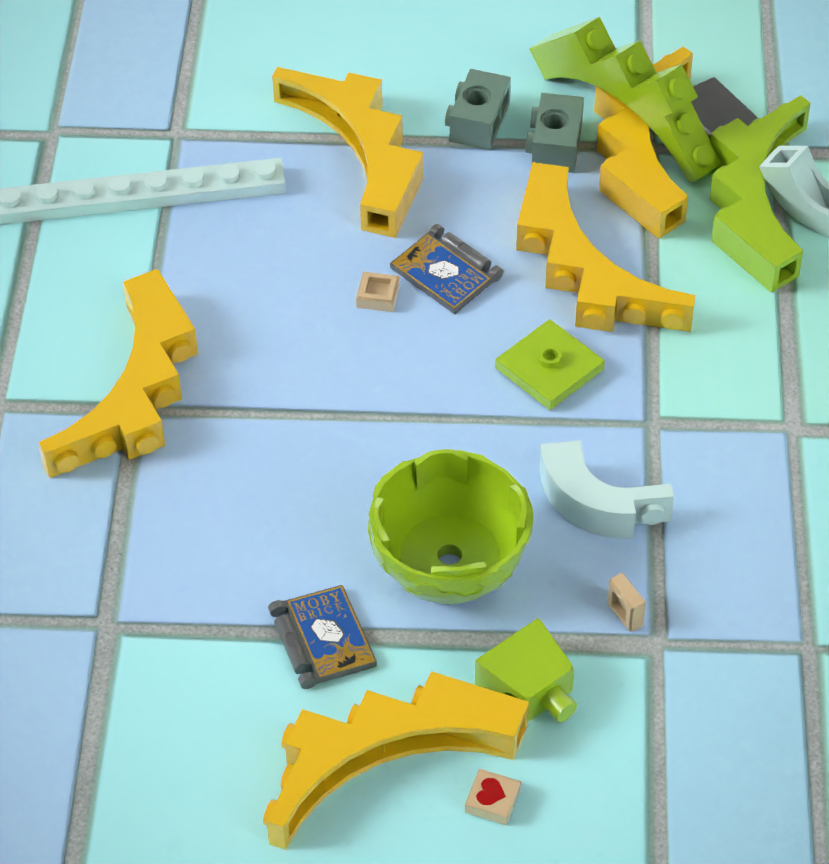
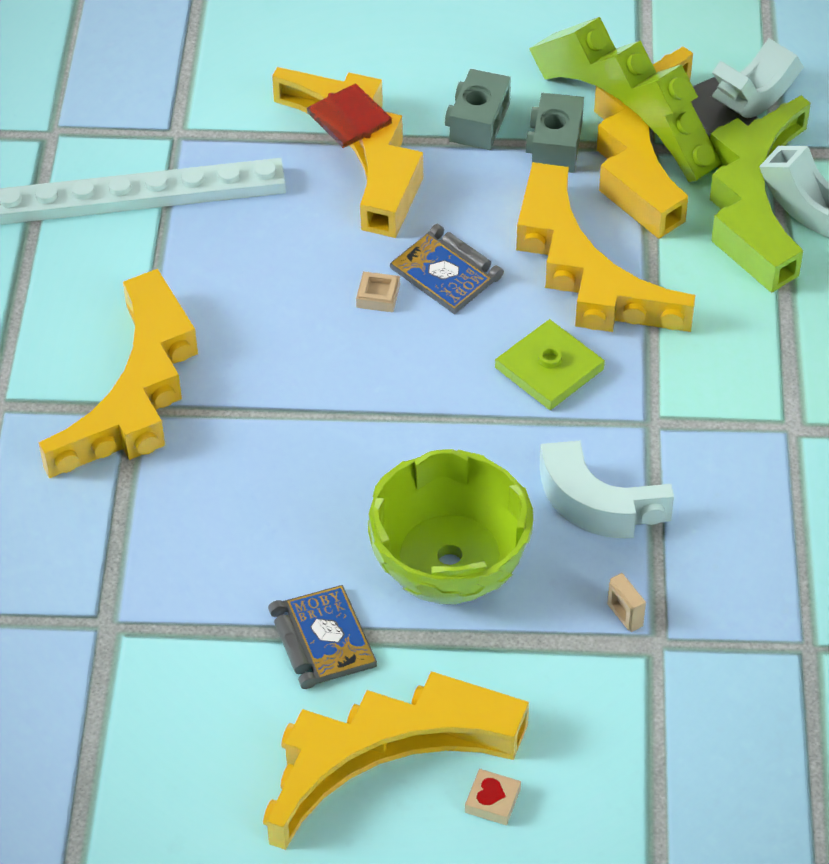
(349, 115): none -> clear red piece
(530, 669): lime torso -> none
(760, 82): none -> light aqua arch

